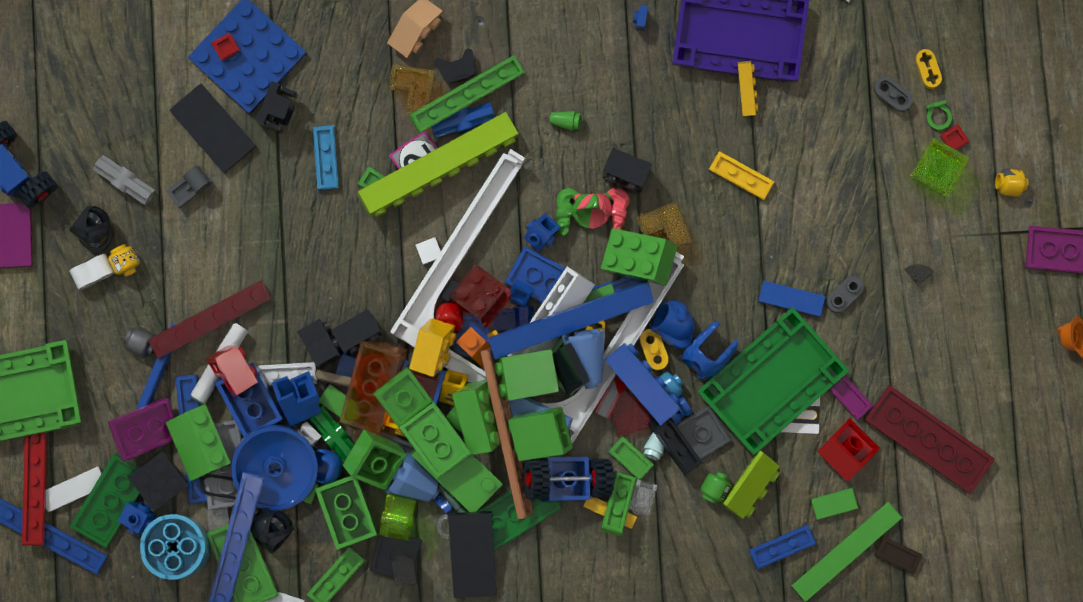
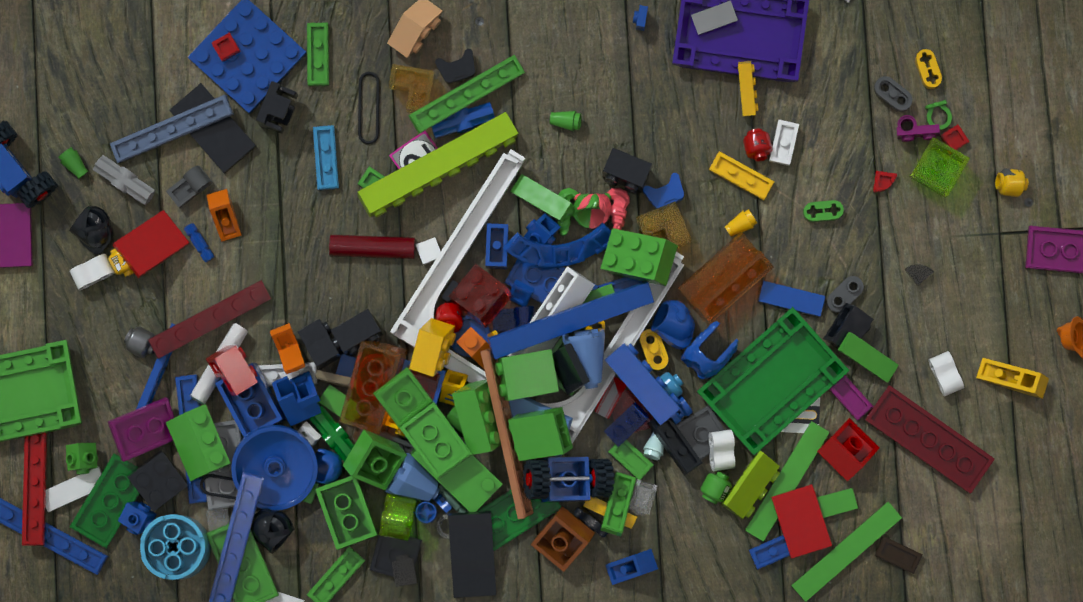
(73, 162): none -> bright green cone
(81, 457): none -> bright green brick
(150, 244): none -> red tile
(171, 129): none -> sand blue tile
(199, 242): none -> blue axle
(223, 215): none -> orange slope
(288, 348): none -> orange bracket
(318, 54): none -> bright green tile
(360, 107): none -> black piece
(372, 246): none -> dark red brick
(424, 510): none -> blue wheel
(495, 241): none -> blue brick
(541, 198): none -> bright green tile
(561, 254): none -> blue tile
(562, 538): none -> dark orange brick
(589, 520): none -> black piece
(627, 424): none -> clear blue plate
(631, 566): none -> blue slope
(667, 194): none -> blue piece
(714, 17): none -> light grey tile
(721, 450): none -> white axle
(725, 278): none -> clear orange brick
(741, 223): none -> yellow cone
(757, 144): none -> red head
(784, 142): none -> white plate
(788, 479): none -> bright green tile
(801, 521): none -> red tile
(823, 205): none -> bright green beam
(848, 320): none -> black brick
(868, 357): none -> bright green tile
(883, 181): none -> red tile
(924, 131): none -> magenta plate
(946, 373): none -> white axle
(1013, 377): none -> yellow slope

